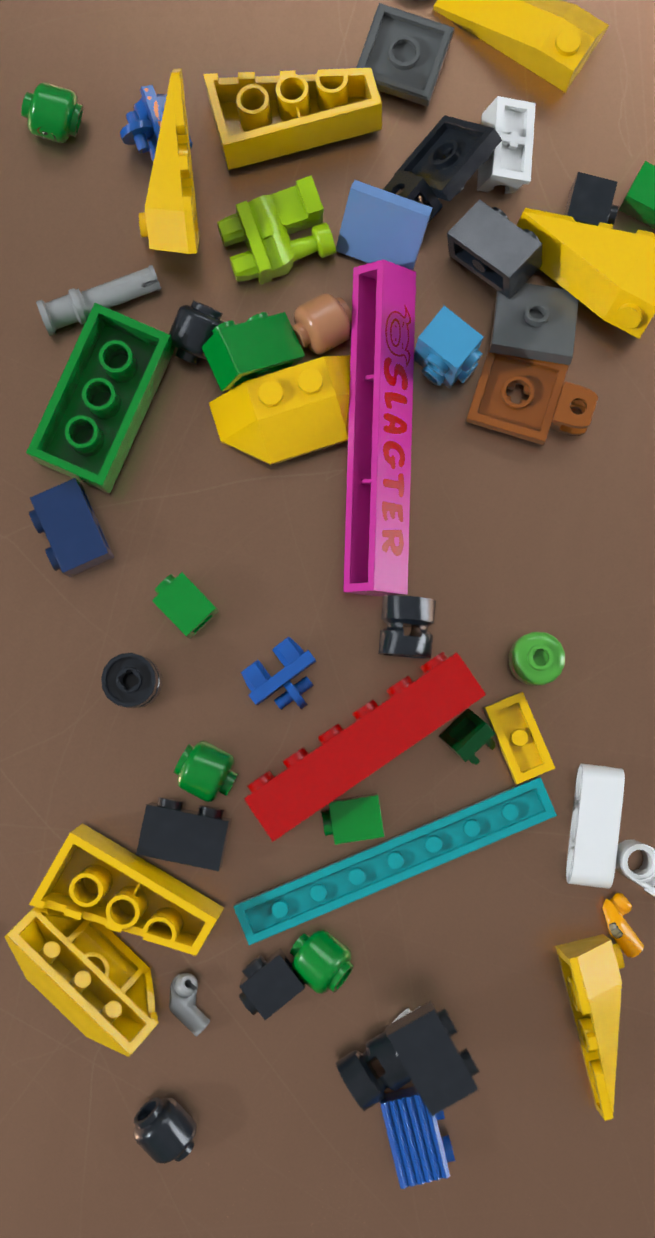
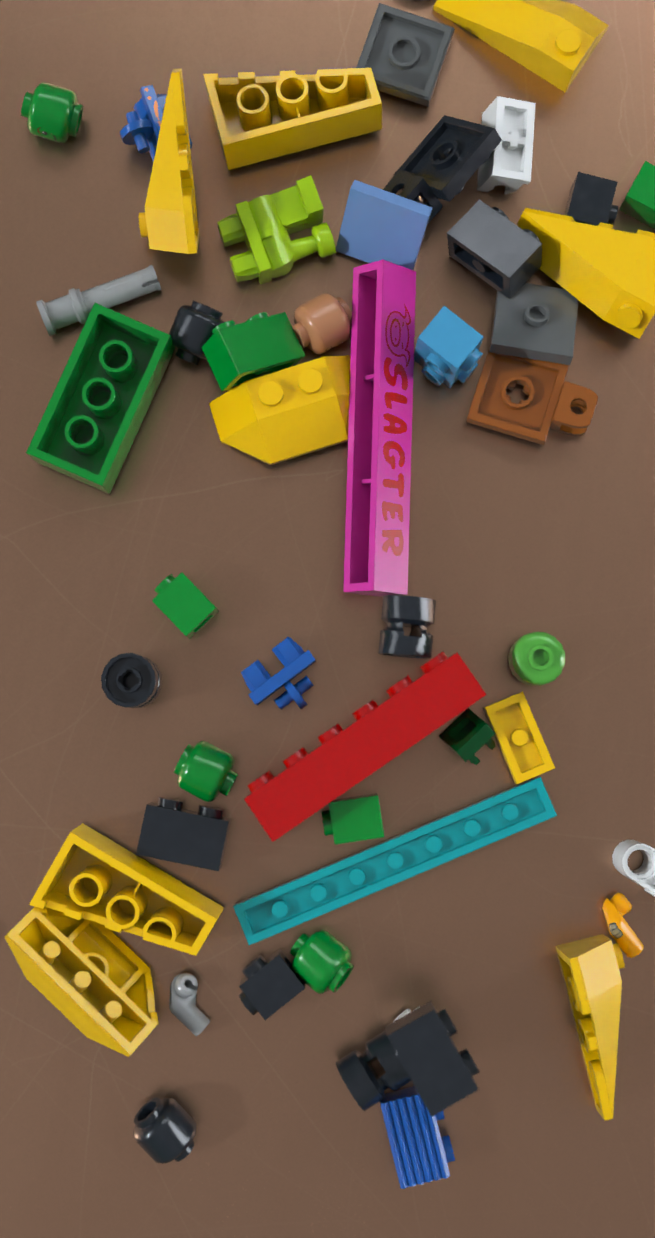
(70, 528): dark blue brick -> none
(595, 826): white beam -> none

